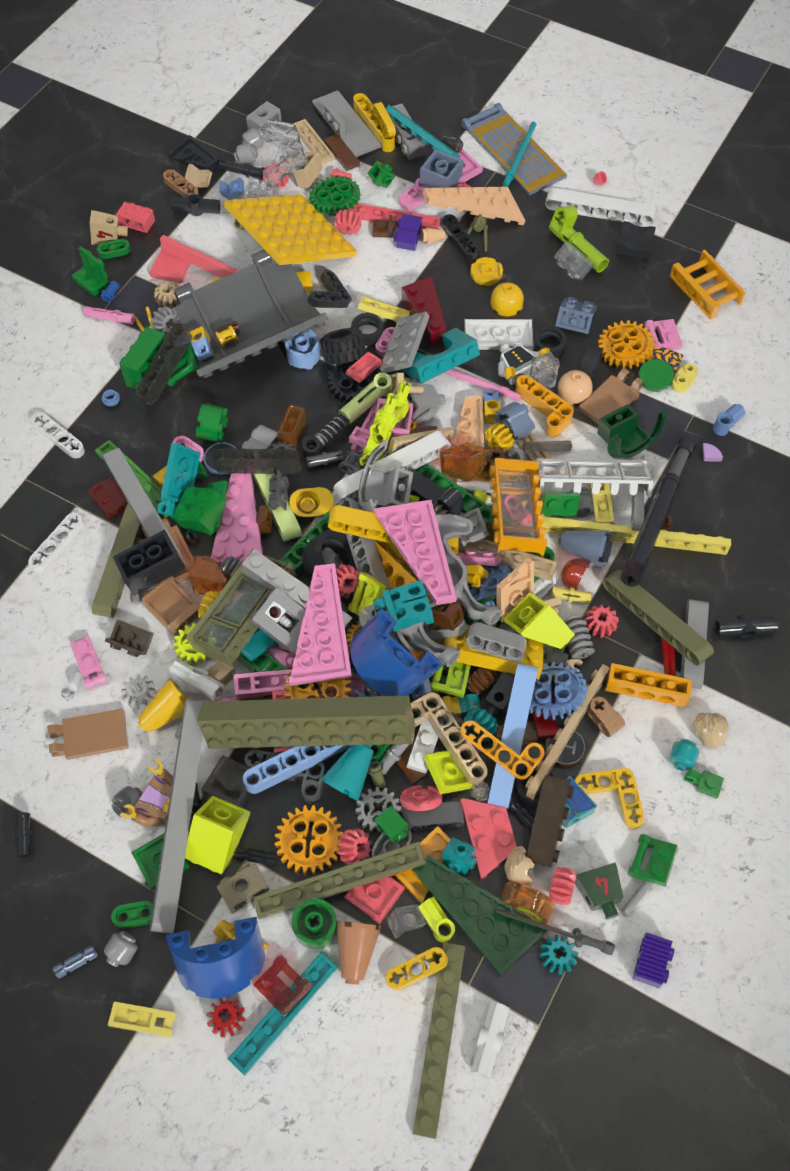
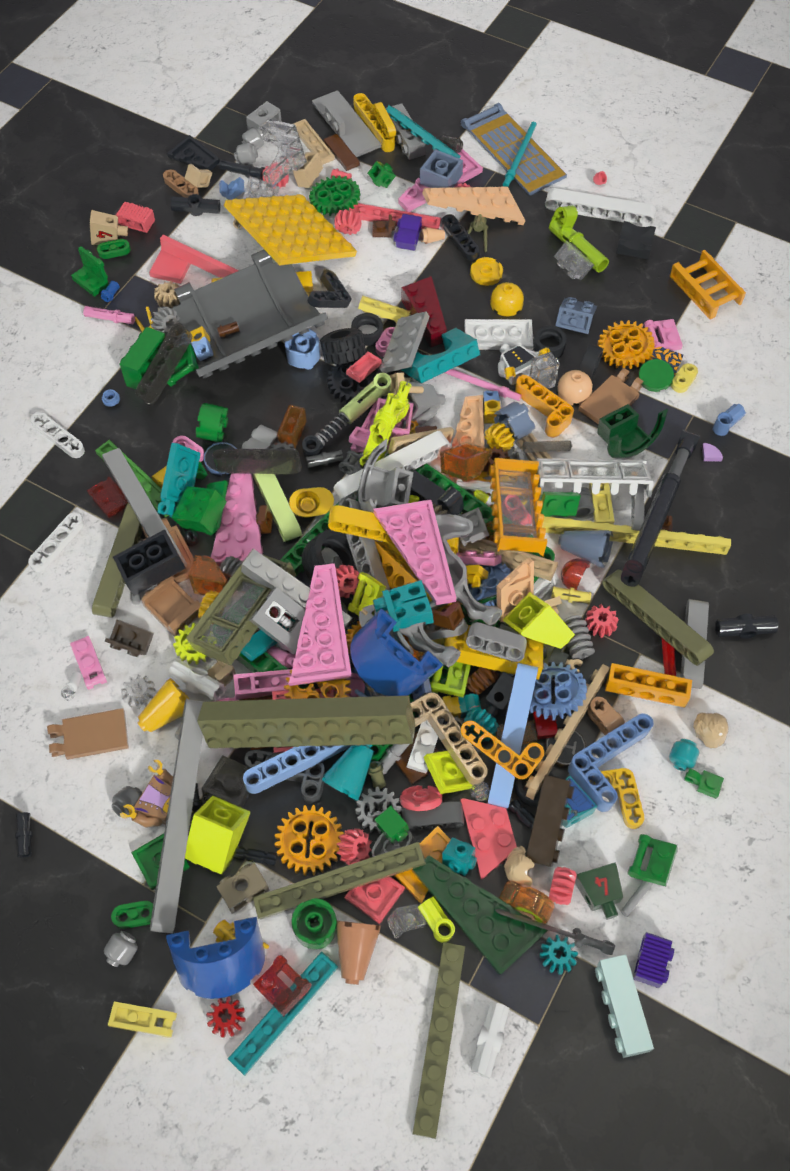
(75, 962): sand blue axle -> none
(226, 336): yellow bush -> none
(279, 485): dark grey hinge -> none
(404, 981): yellow beam -> none
(605, 753): none -> medium blue beam
(624, 1006): none -> light aqua brick

